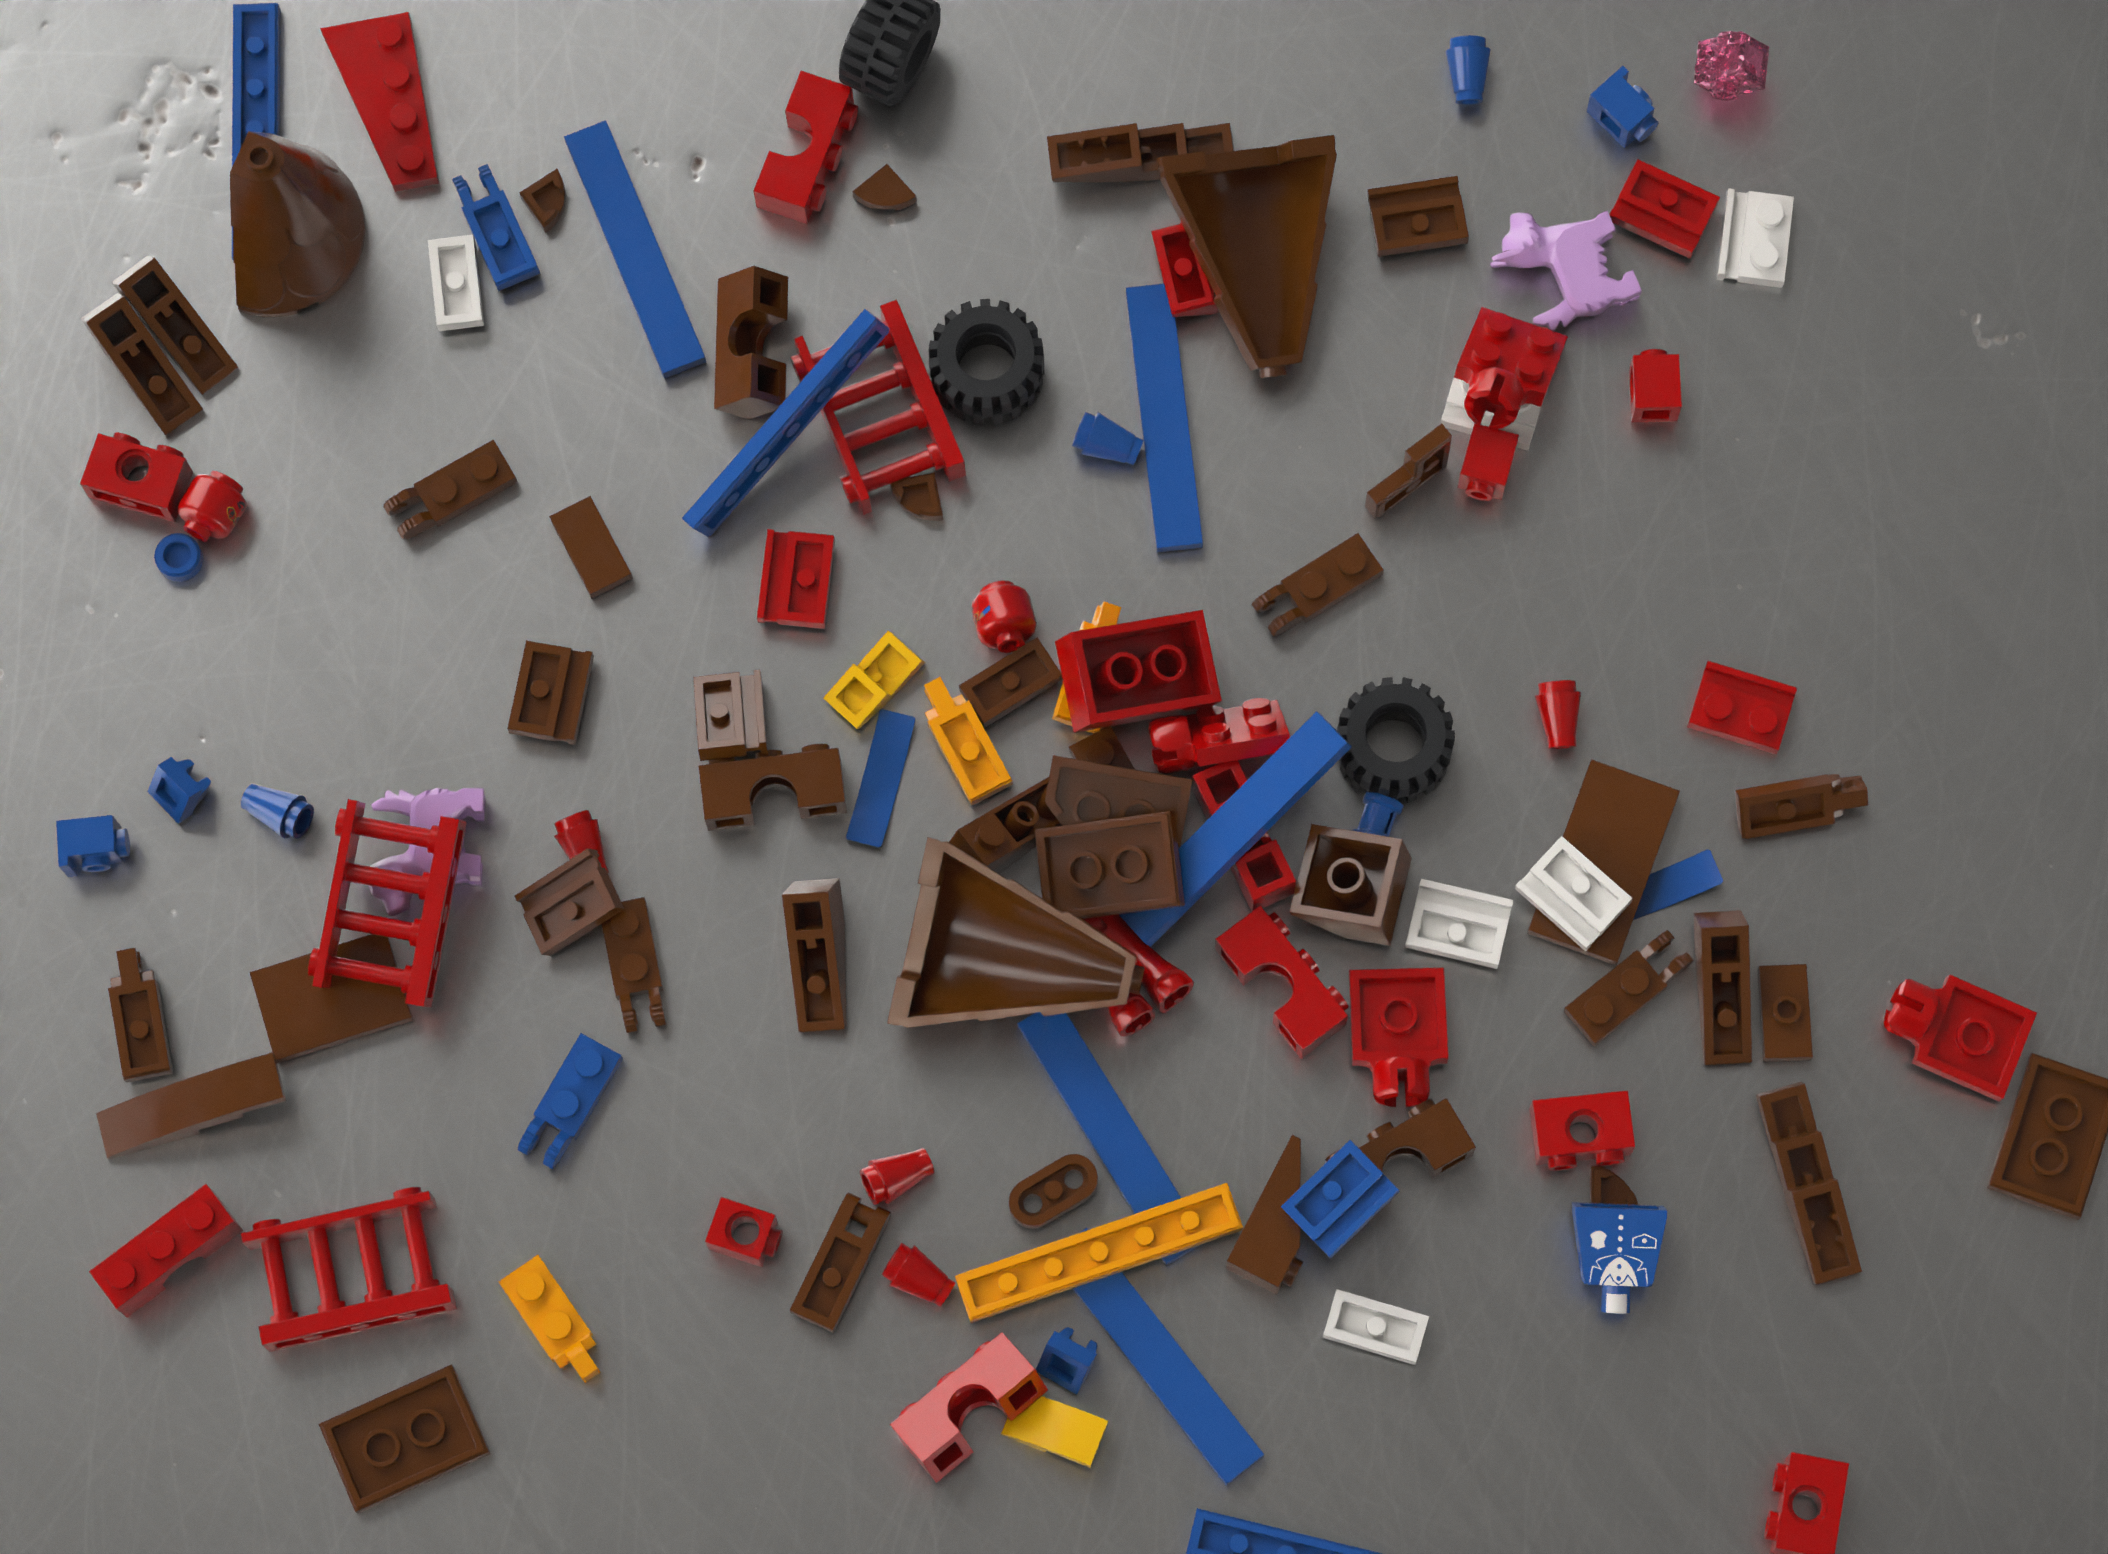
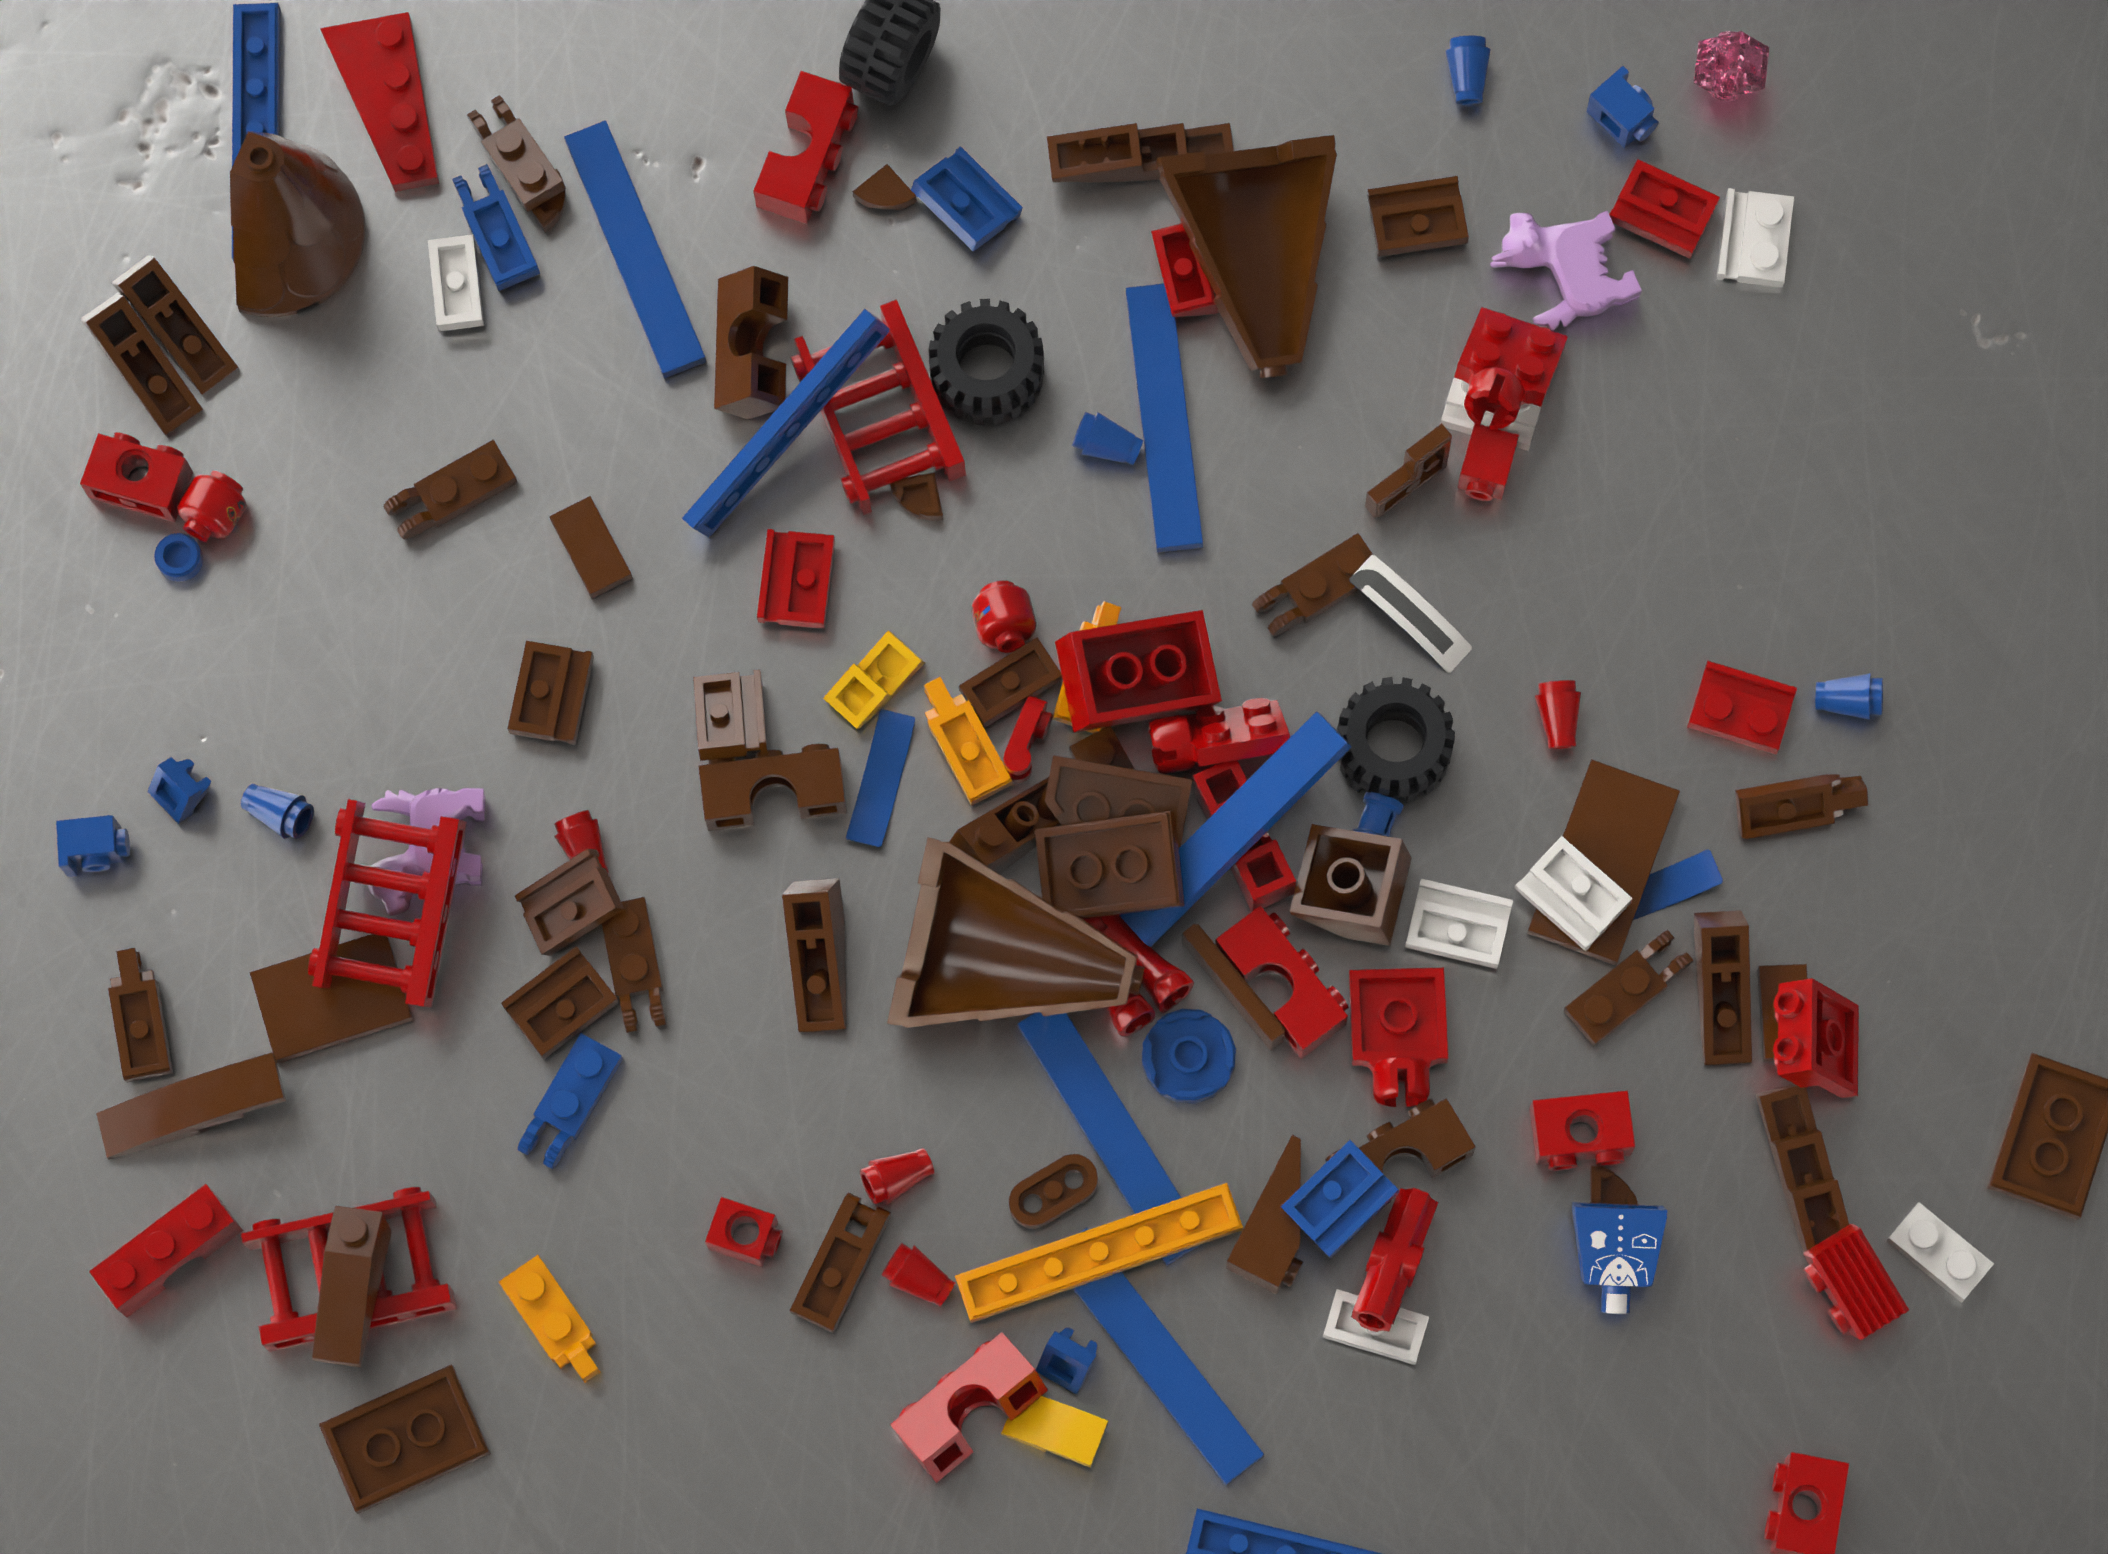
(349, 1284): none -> reddish brown slope
(518, 157): none -> hinge
(560, 1002): none -> reddish brown plate
(966, 198): none -> blue plate
(1032, 723): none -> red plate
(1188, 1056): none -> blue tile
(1233, 986): none -> reddish brown tile
(1394, 1260): none -> red piece
(1411, 613): none -> sticker
(1655, 386): red brick -> none
(1817, 1037): none -> red plate
(1851, 696): none -> blue cone
(1854, 1282): none -> red brick
(1940, 1252): none -> white plate
(1961, 1032): red plate -> none

